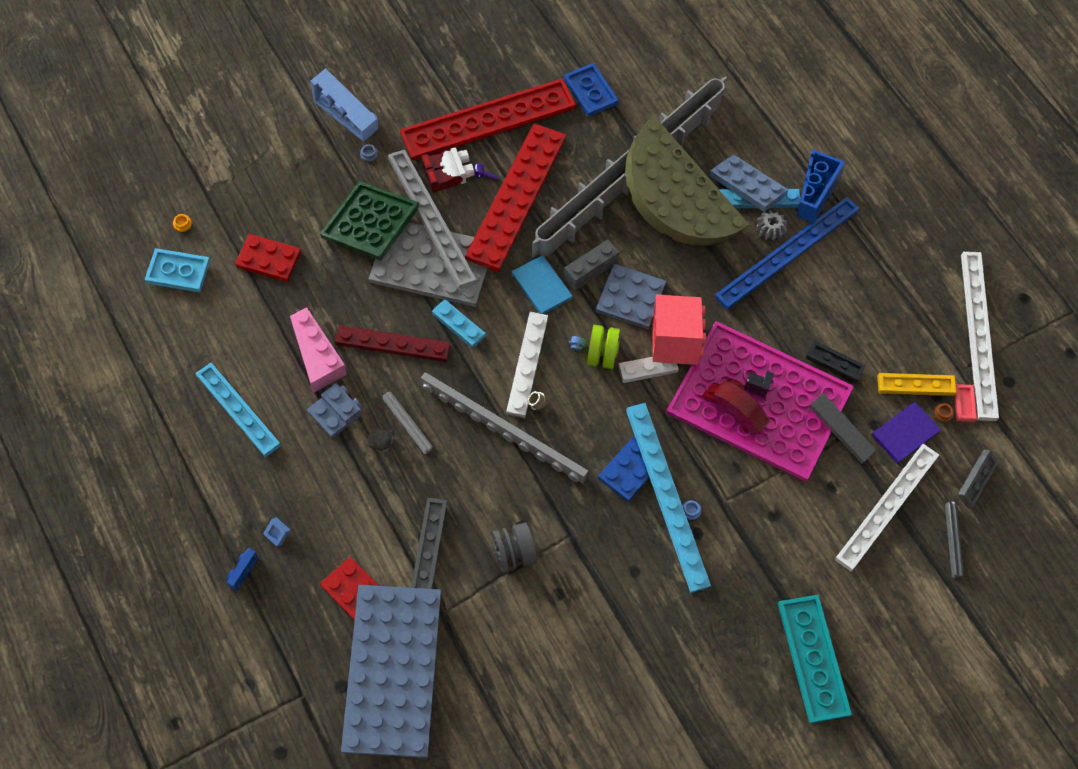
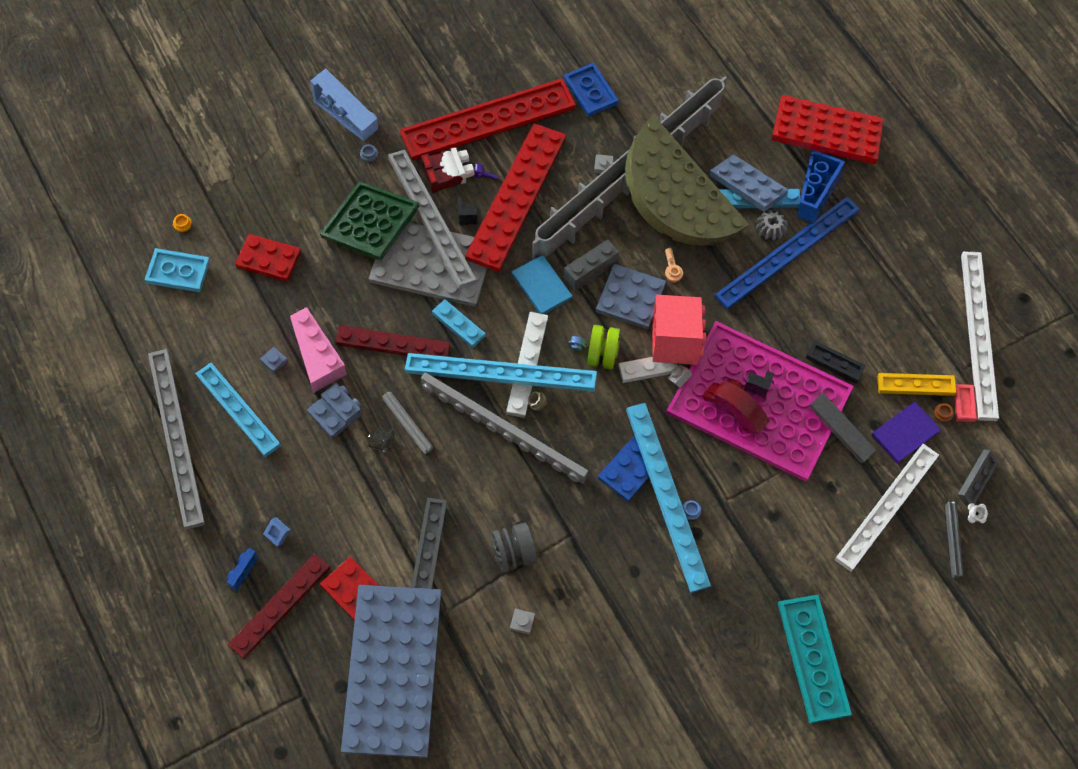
(176, 440): none -> light grey plate
(273, 360): none -> sand blue plate
(278, 606): none -> dark red plate
(467, 213): none -> black panel
(501, 372): none -> medium azure plate
(522, 621): none -> light grey plate
(600, 163): none -> light grey plate
(673, 272): none -> light nougat plate
(680, 375): none -> light grey plate
(828, 129): none -> red plate
(982, 513): none -> white plate

